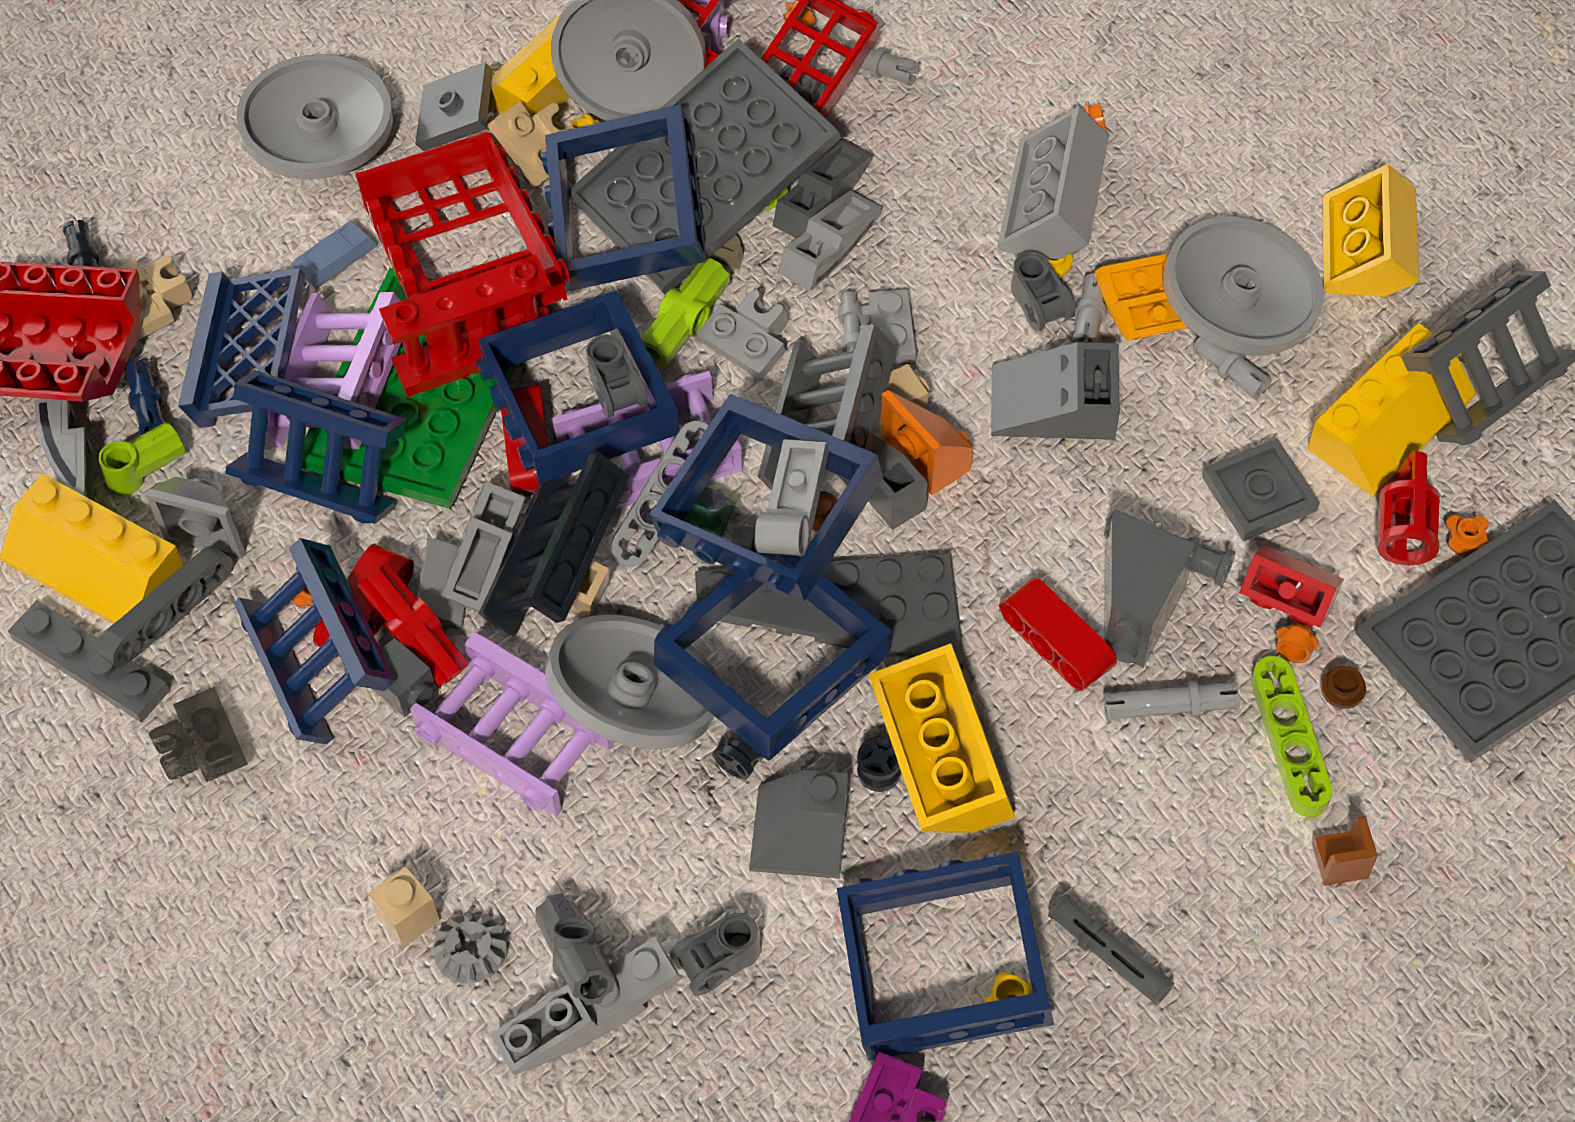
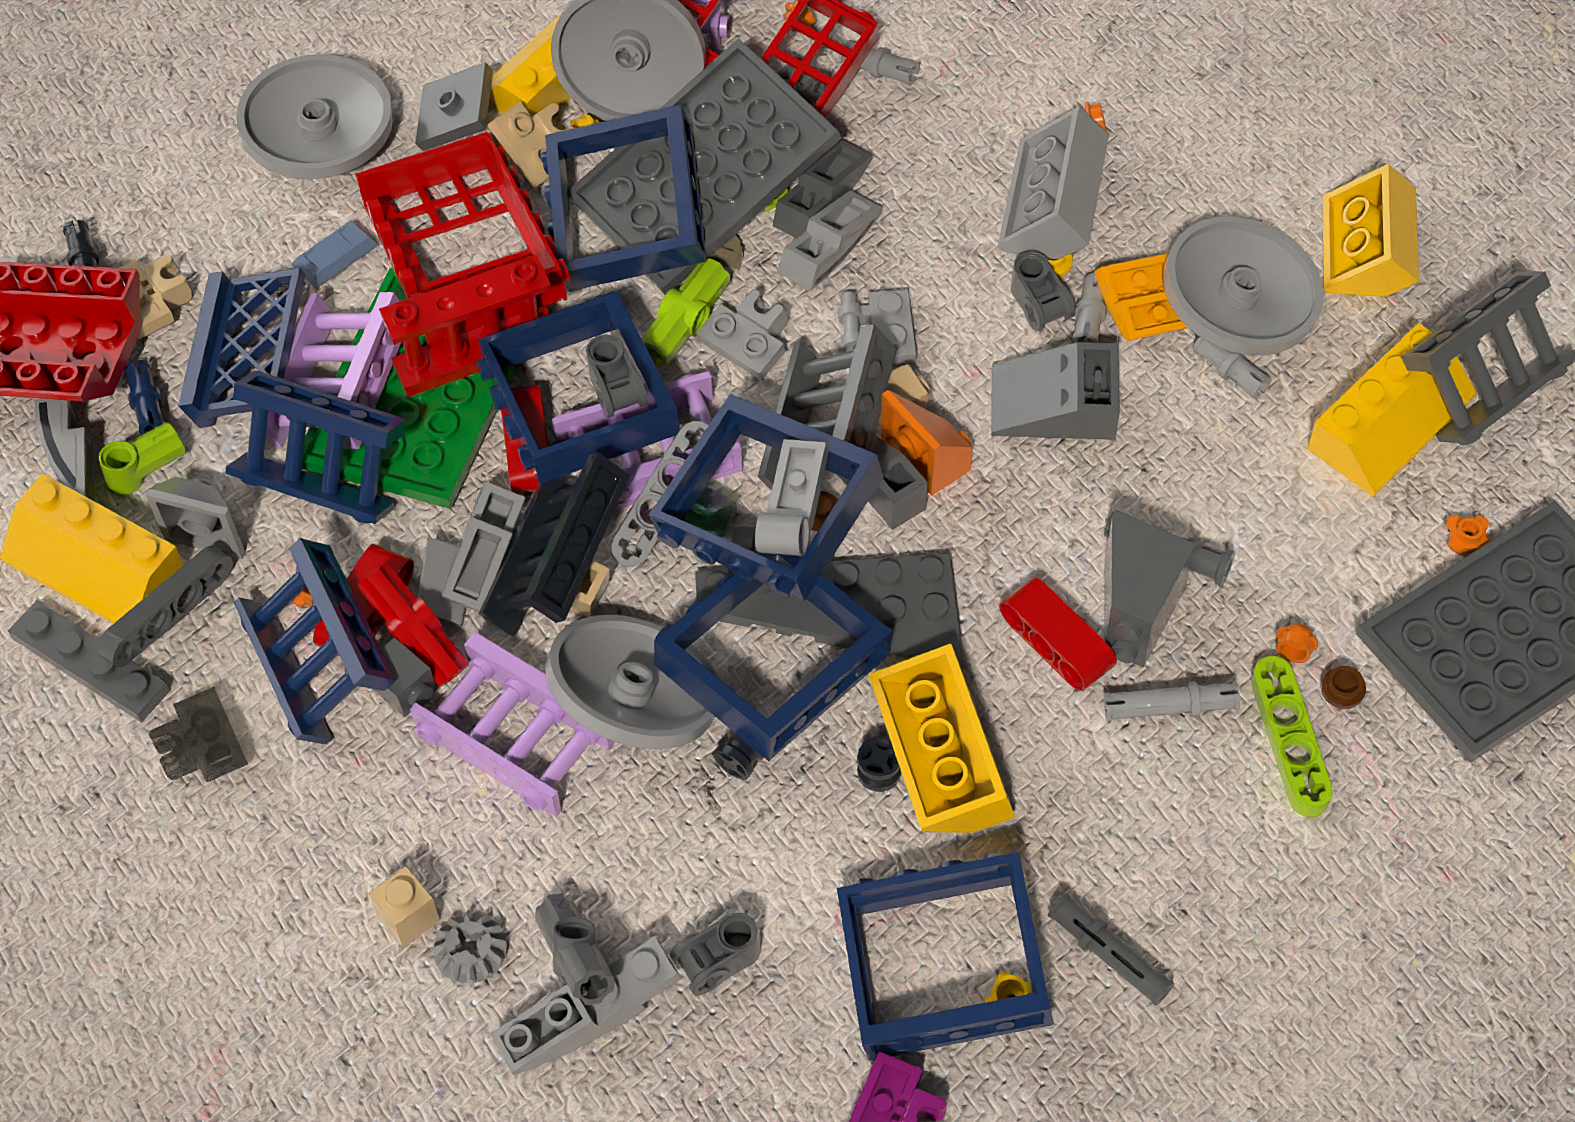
(800, 824): dark grey slope -> none
(1260, 489): dark grey plate -> none
(1291, 586): red brick -> none
(1346, 854): dark orange panel -> none
(1414, 499): red piece -> none

